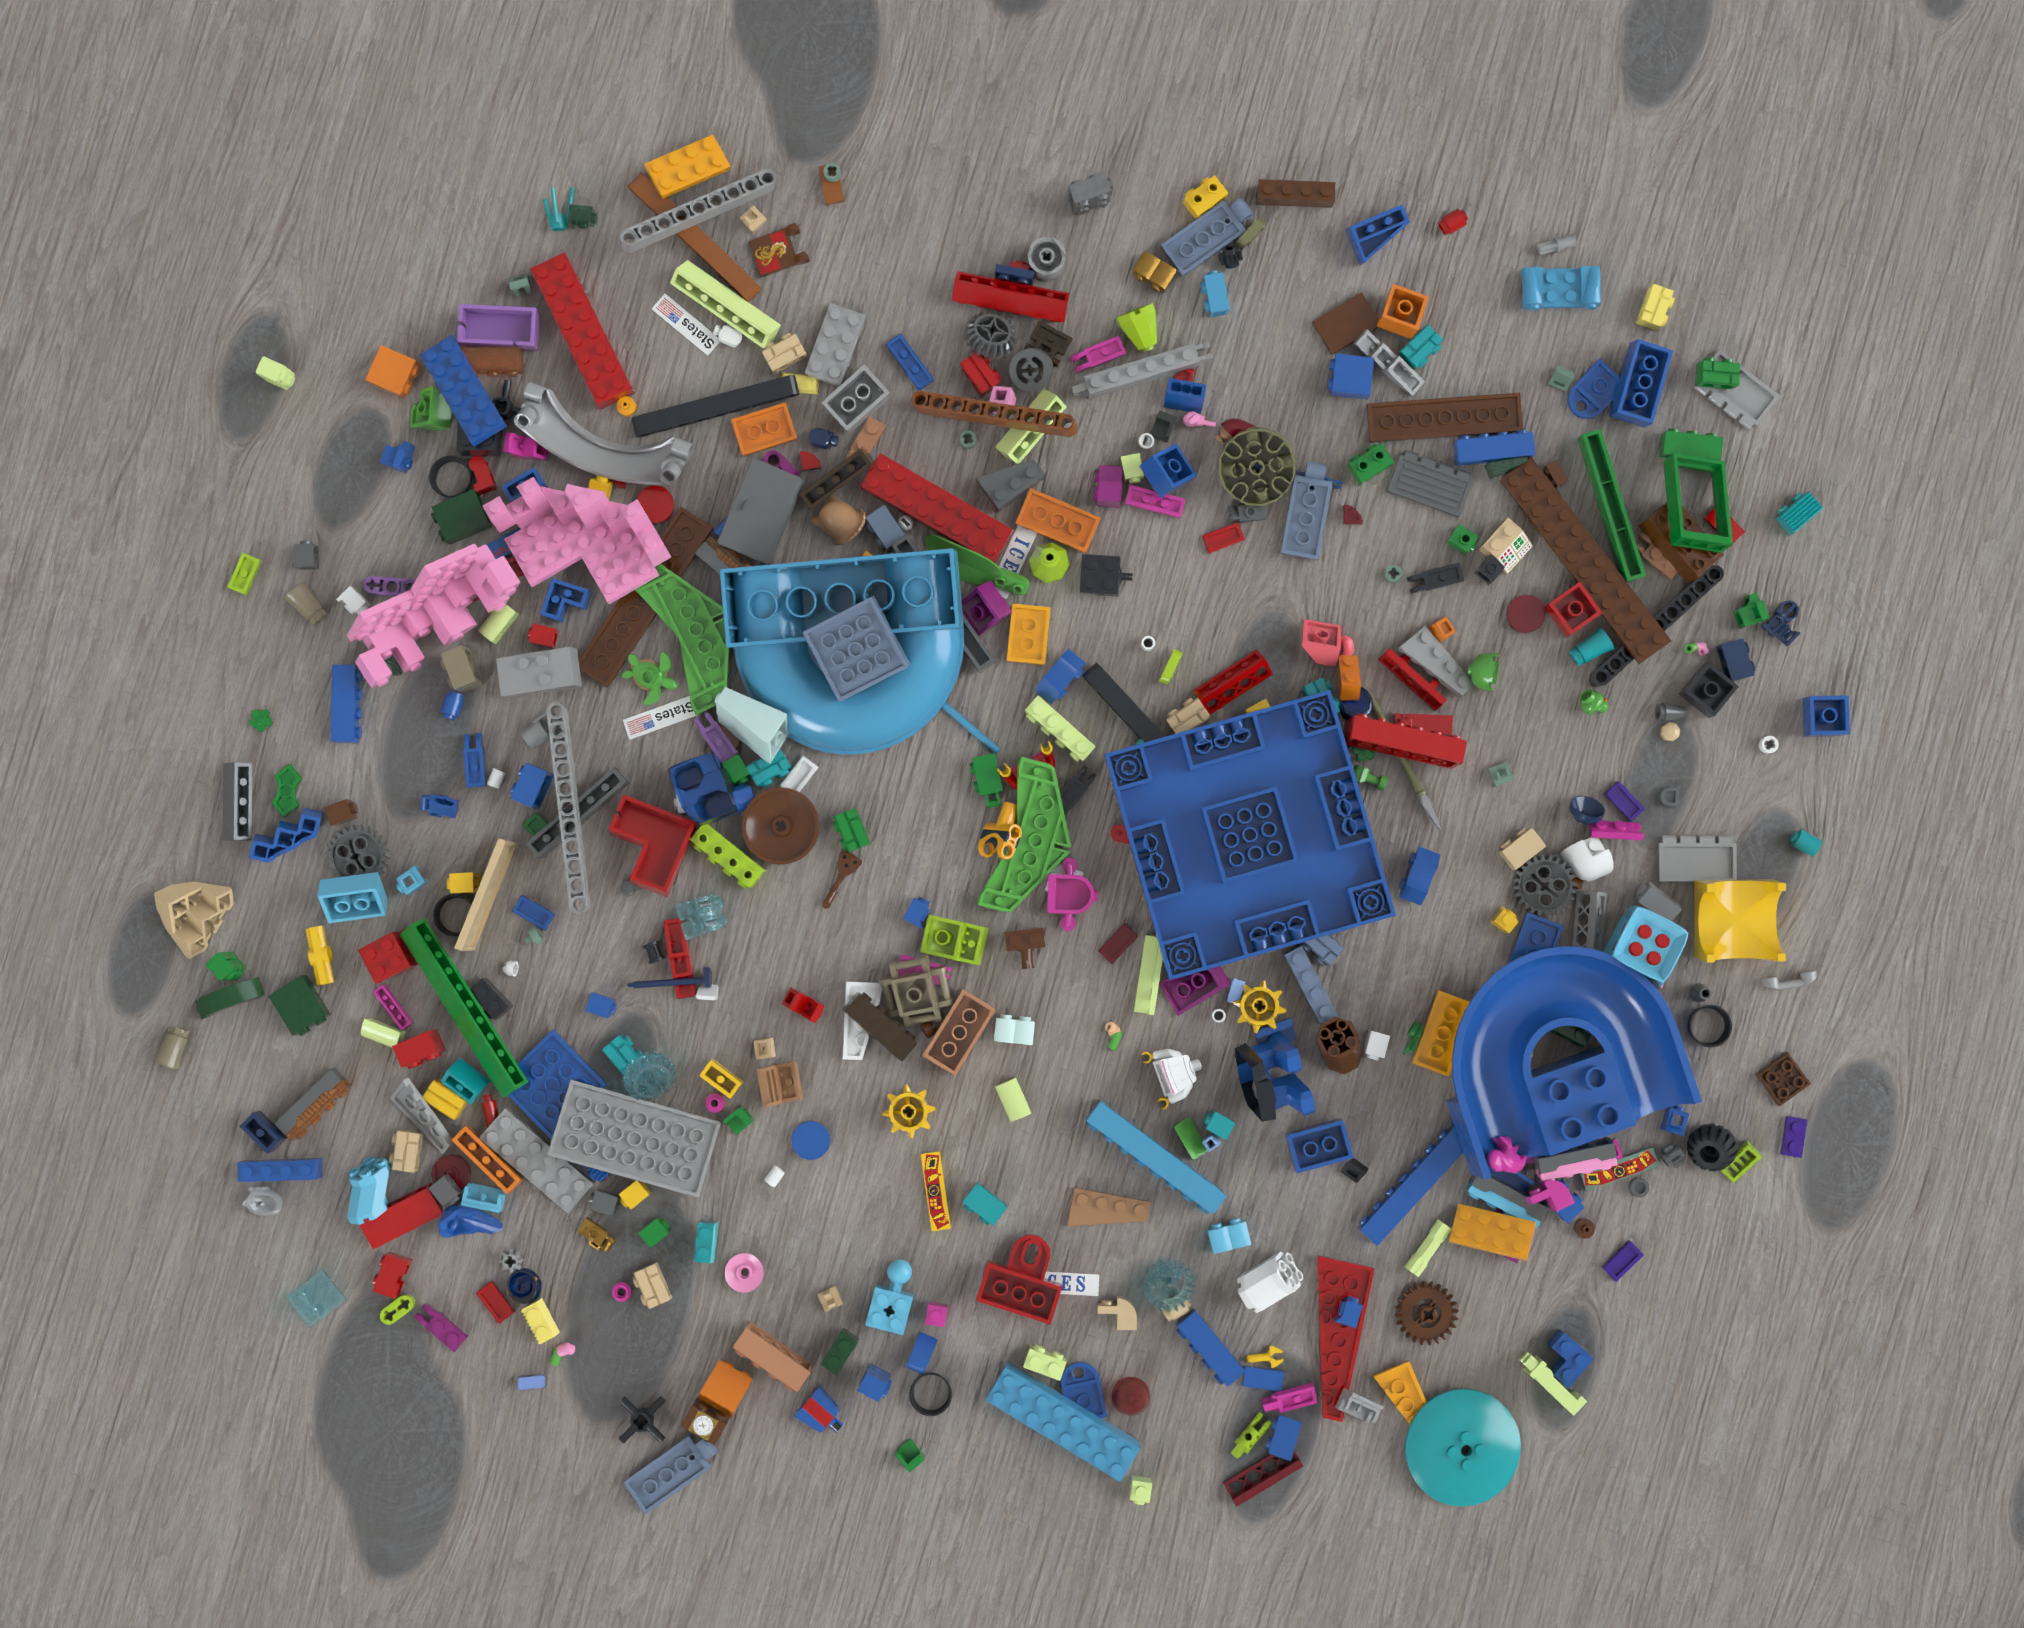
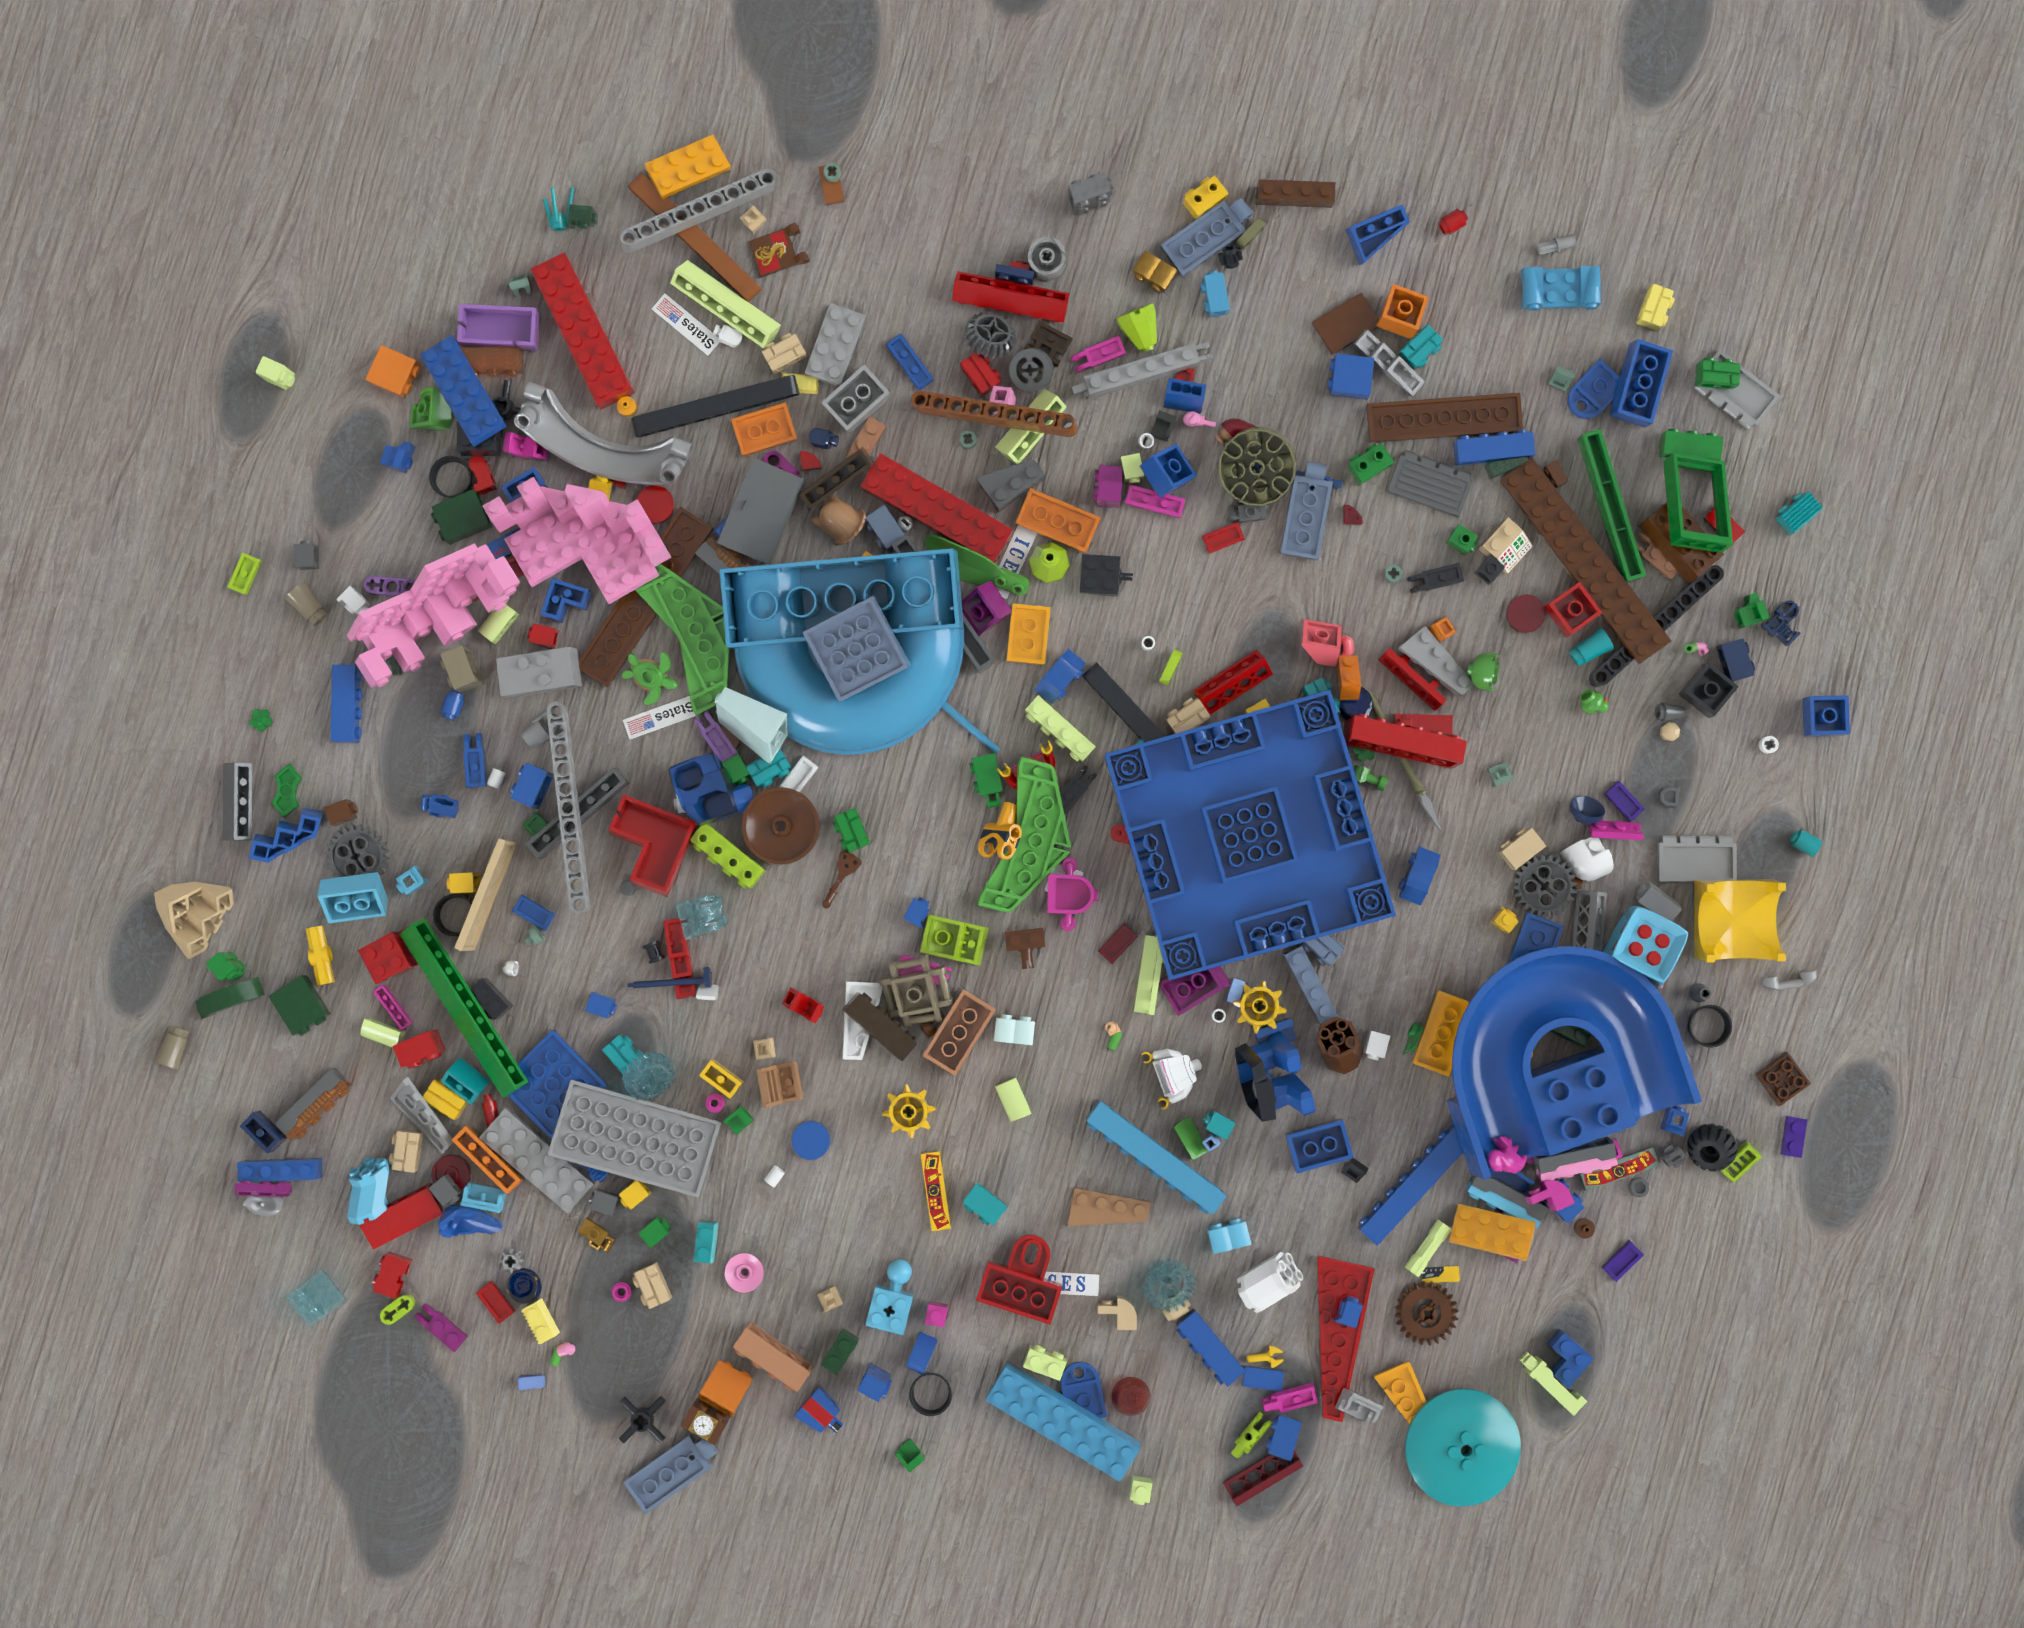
(264, 1189): none -> magenta hinge
(1441, 1274): none -> yellow sticker

